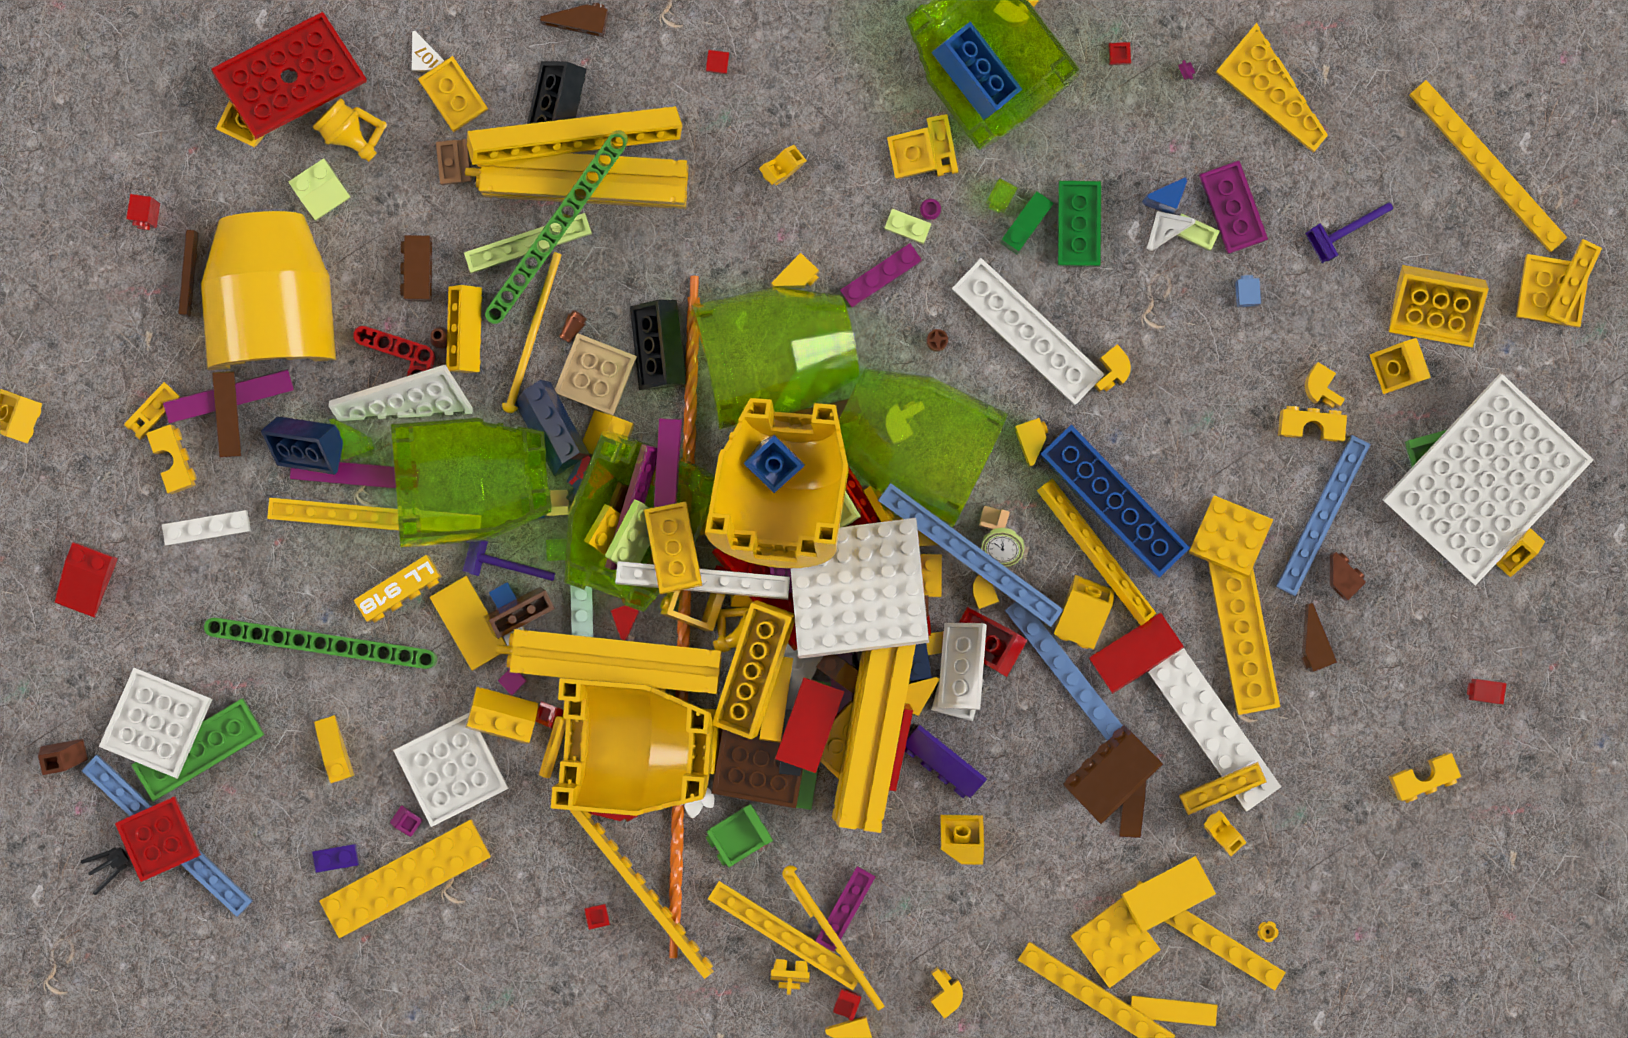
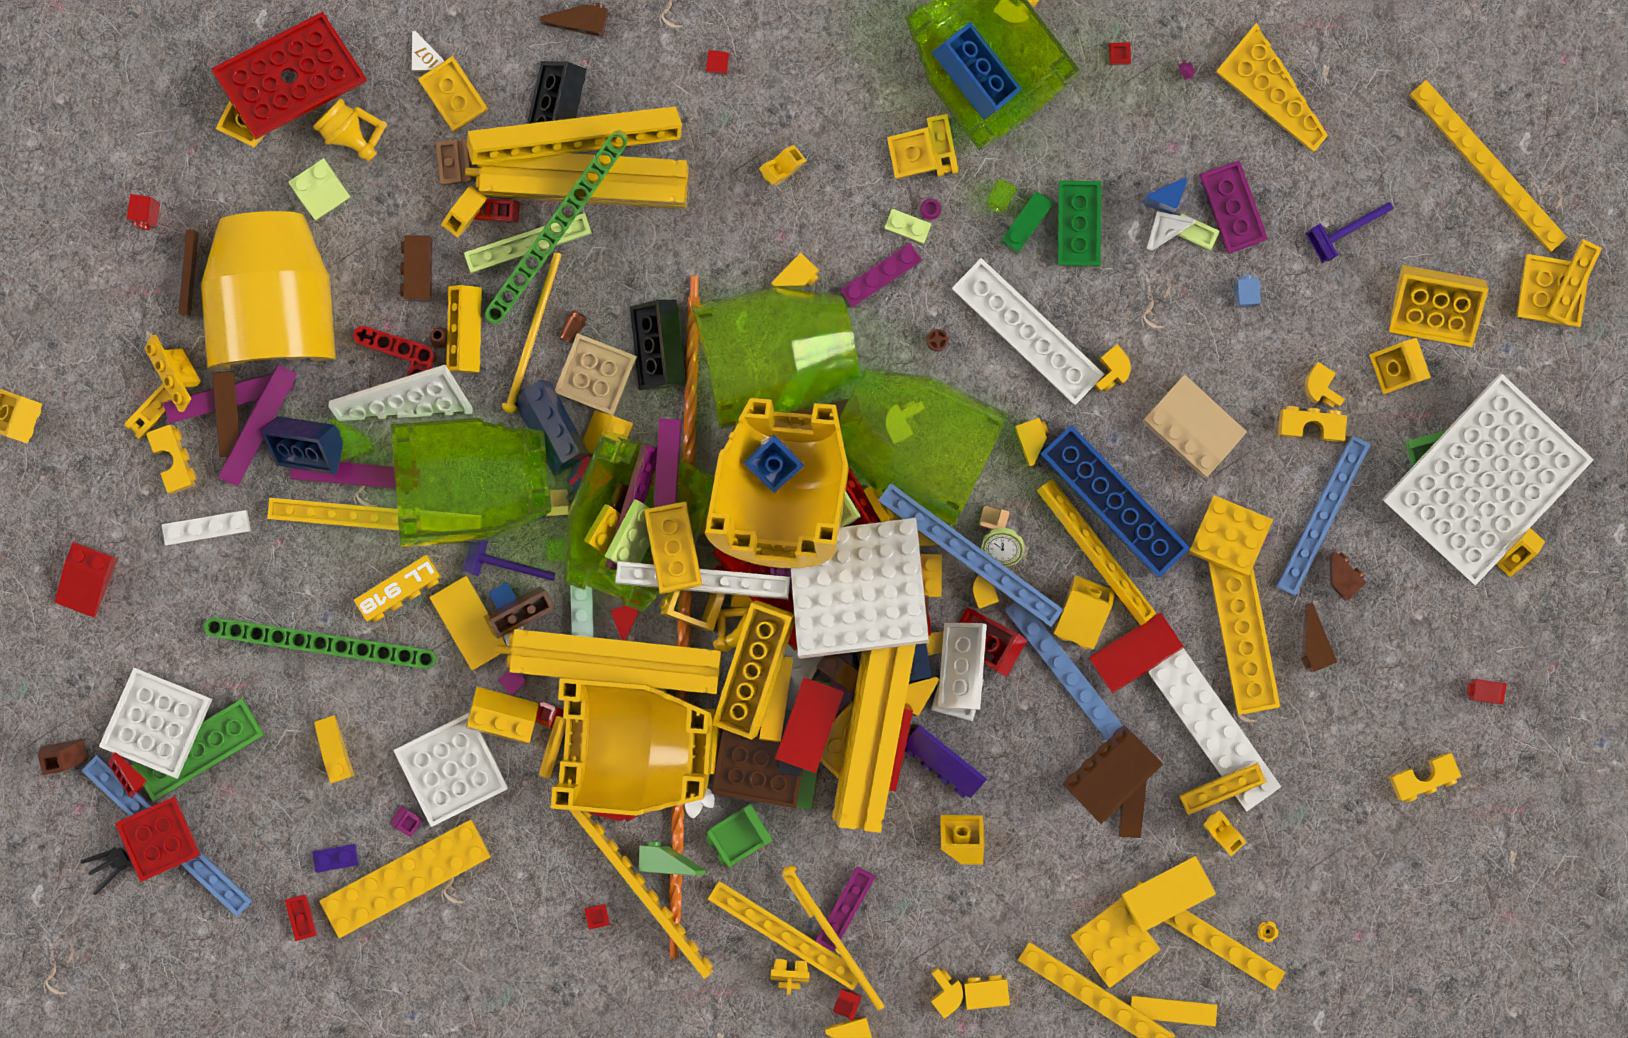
(128, 777): none -> red slope
(173, 370): none -> yellow bracket
(261, 416): none -> magenta tile
(301, 917): none -> red plate
(464, 211): none -> yellow slope
(513, 211): none -> red slope
(664, 859): none -> bright green slope
(986, 992): none -> yellow brick
(1194, 426): none -> tan slope

